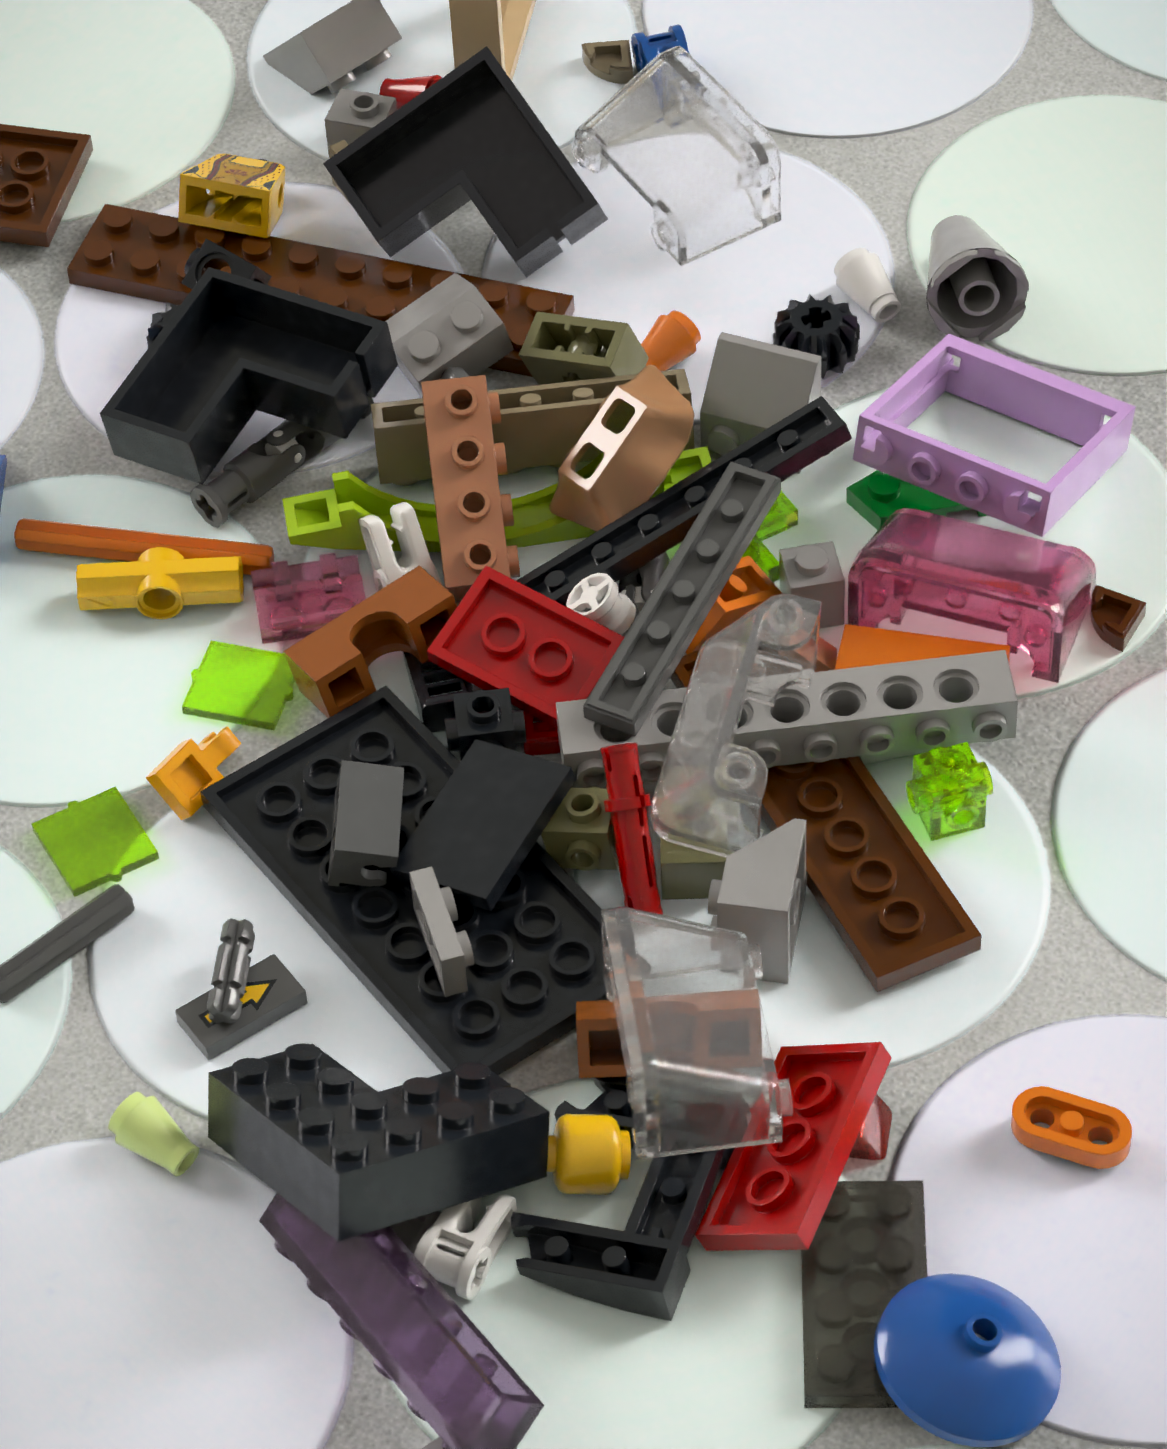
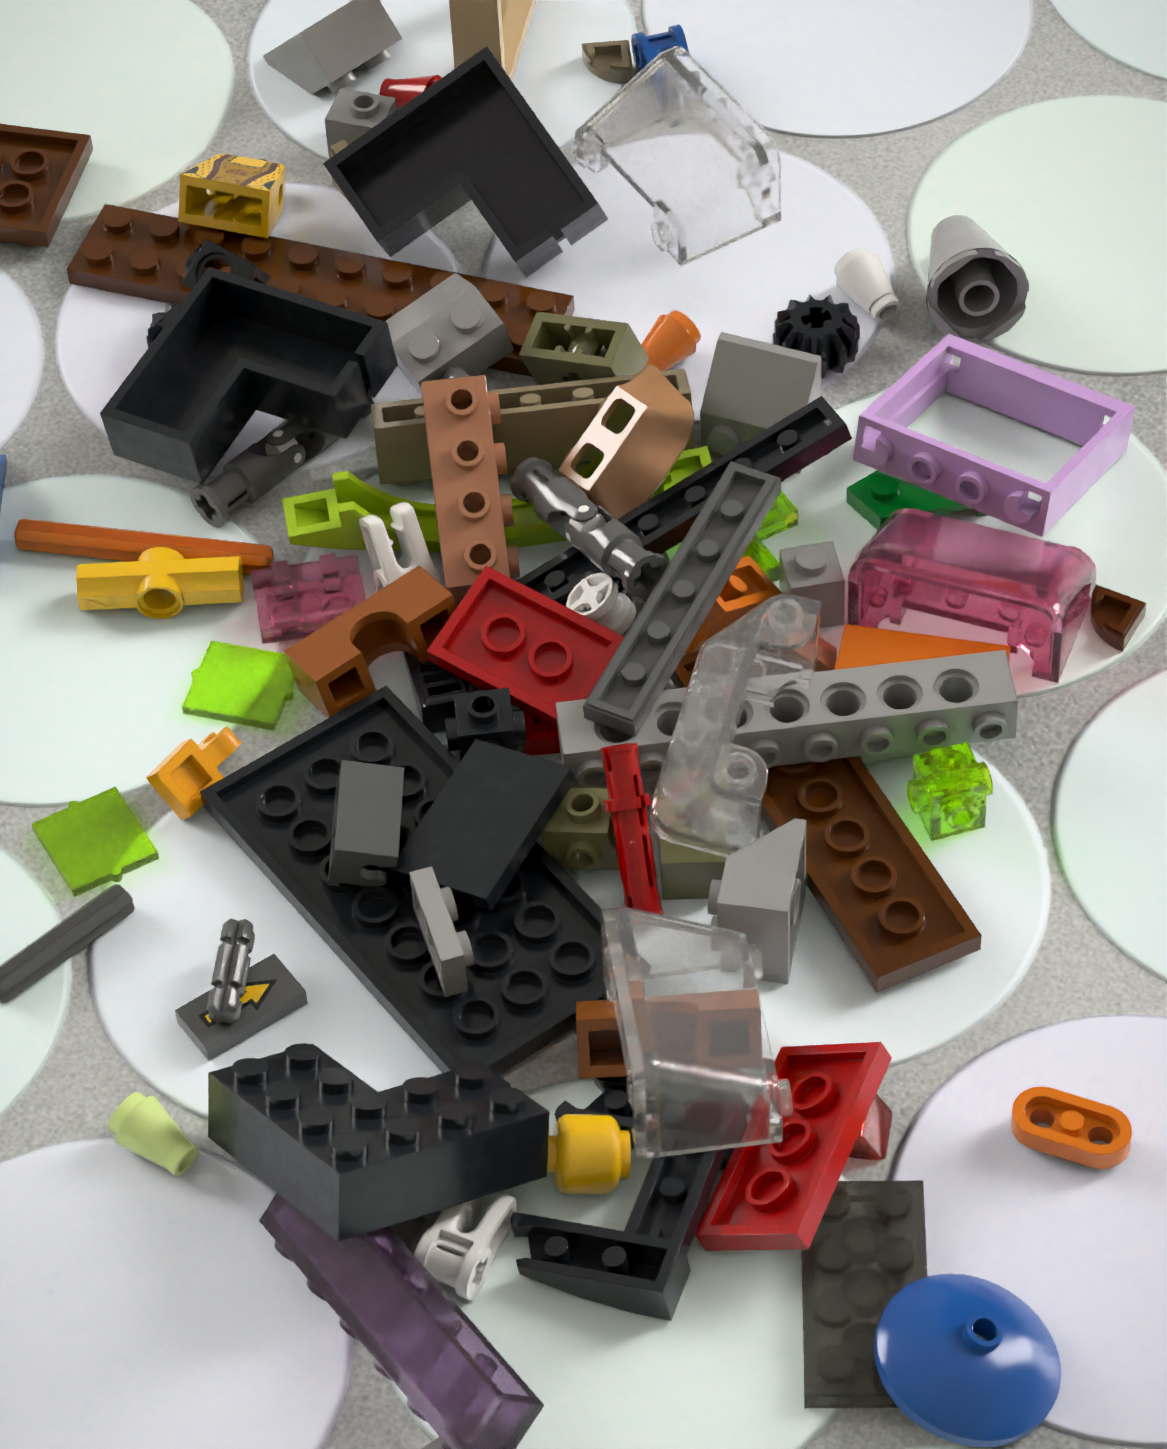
(588, 527): none -> dark grey piece

